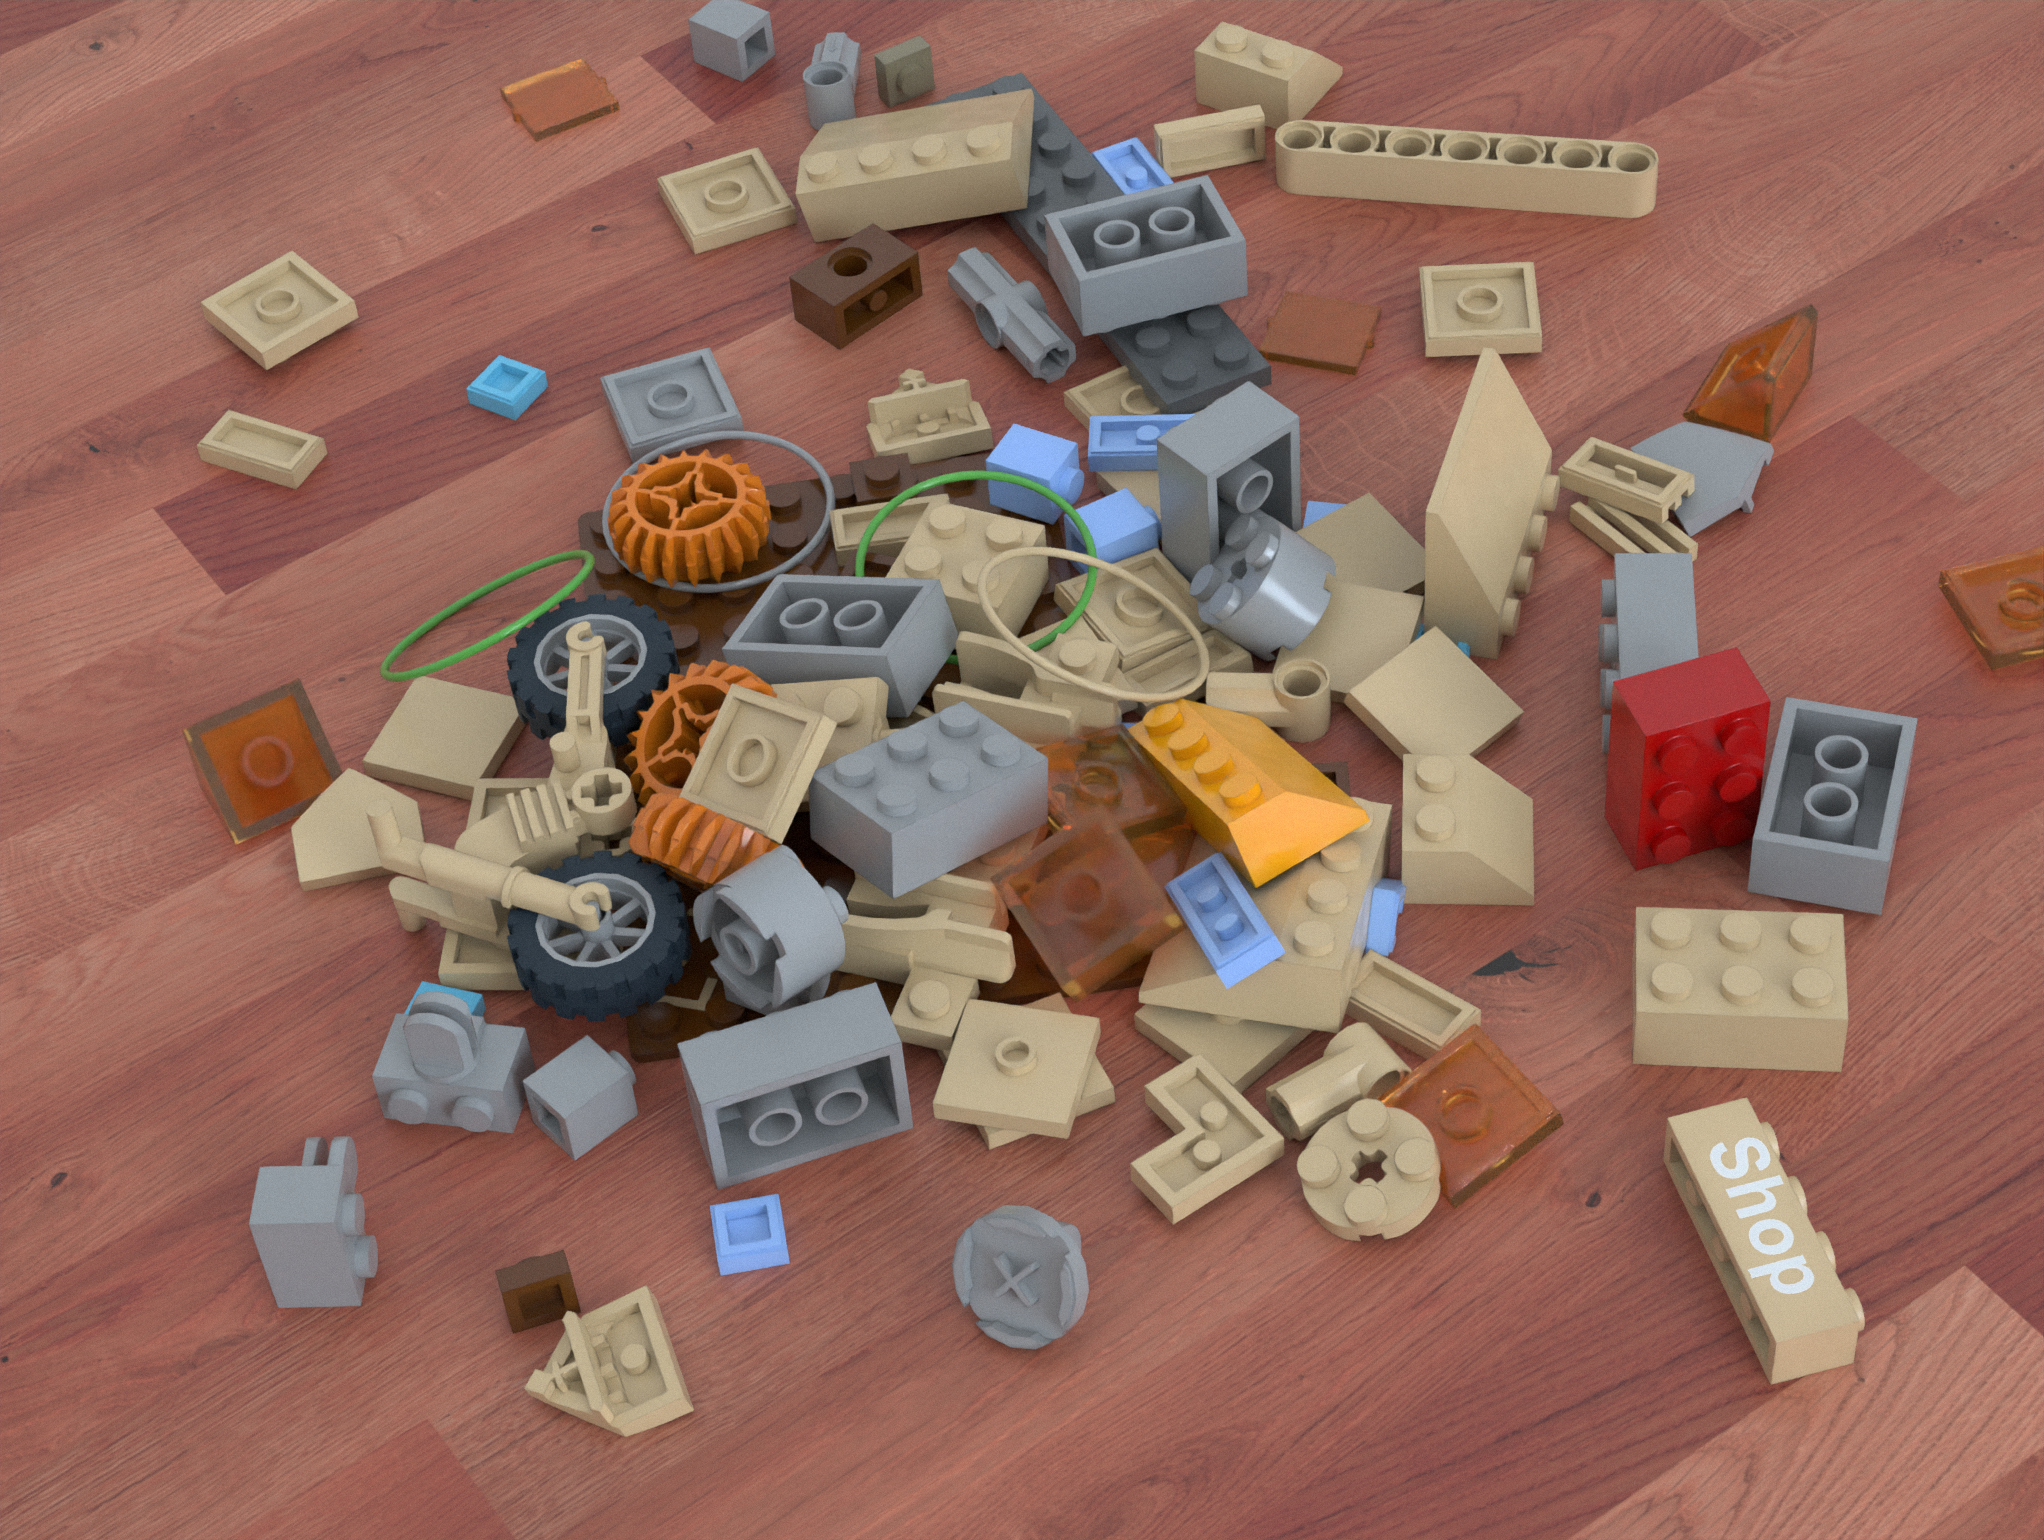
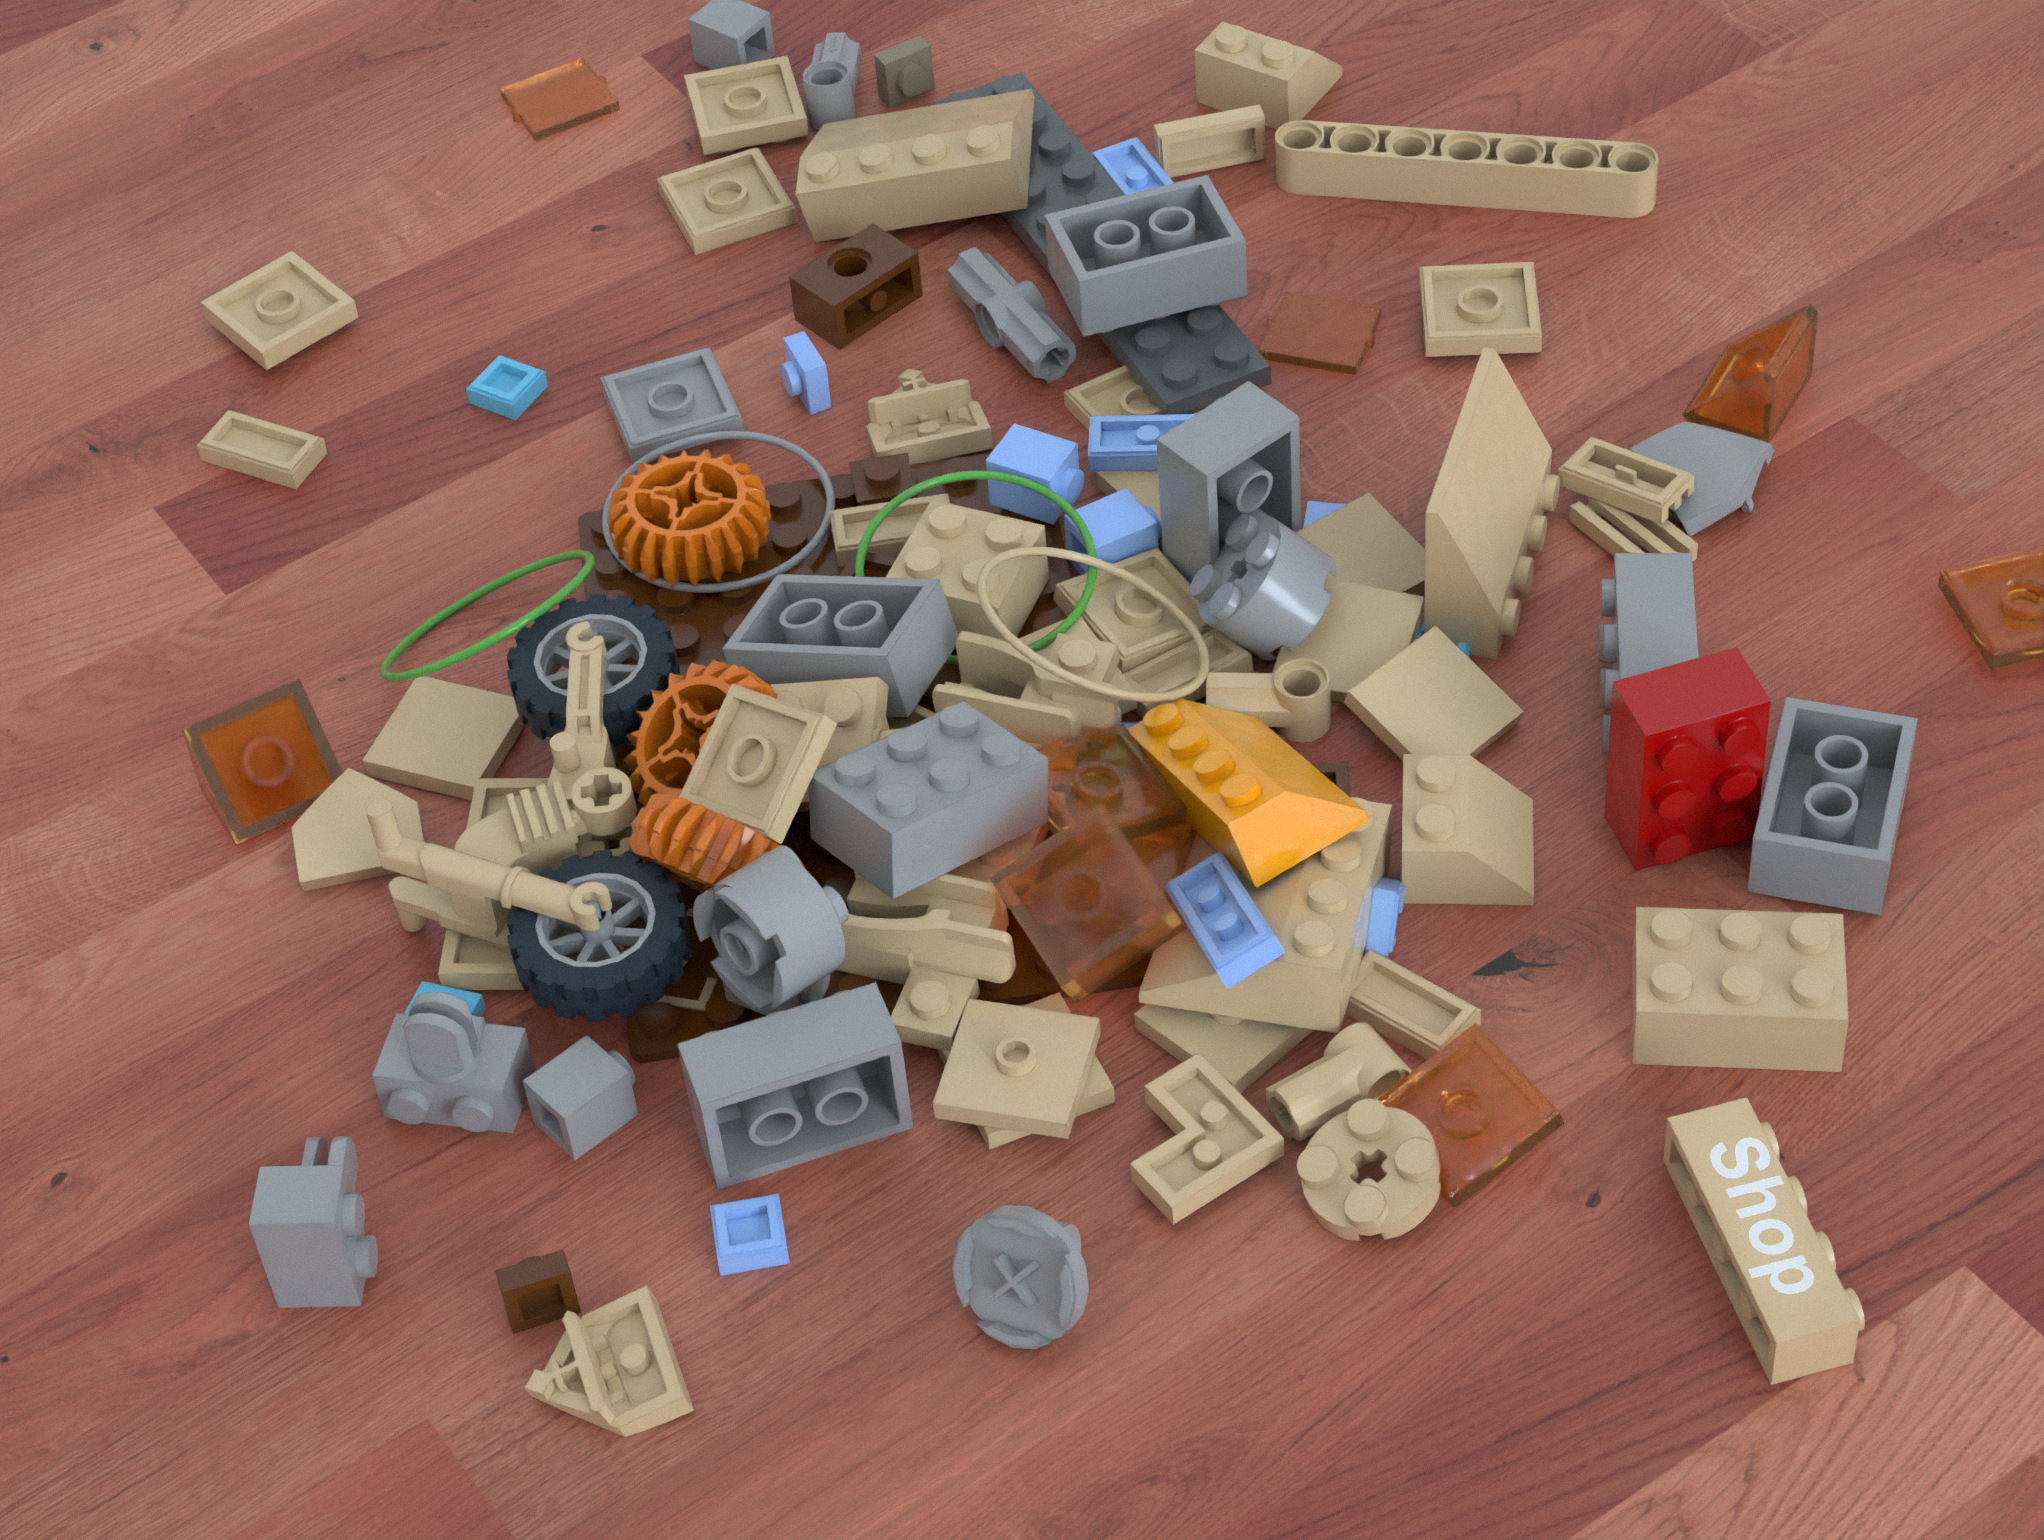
(746, 105): none -> tan plate
(805, 373): none -> light blue plate

